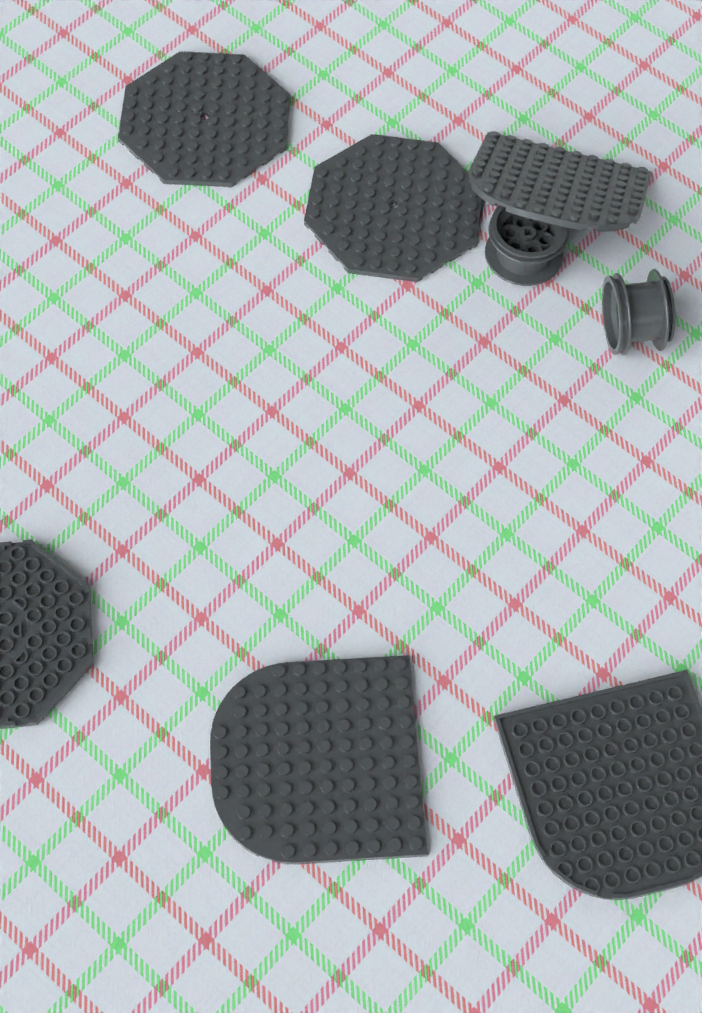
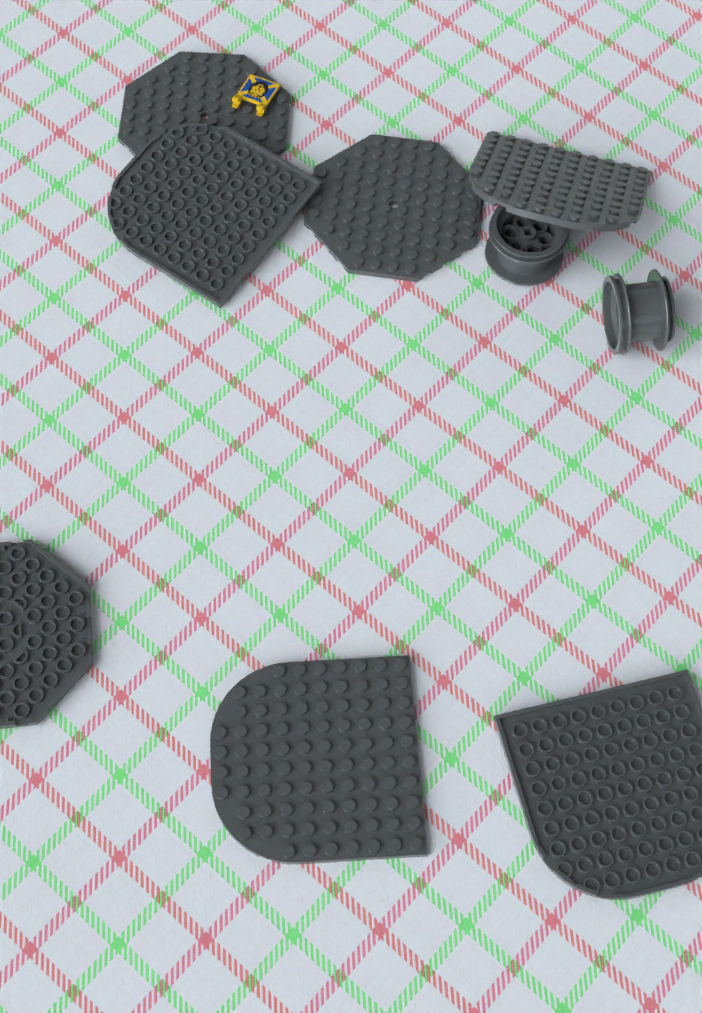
(206, 206): none -> dark grey plate
(256, 91): none -> flag

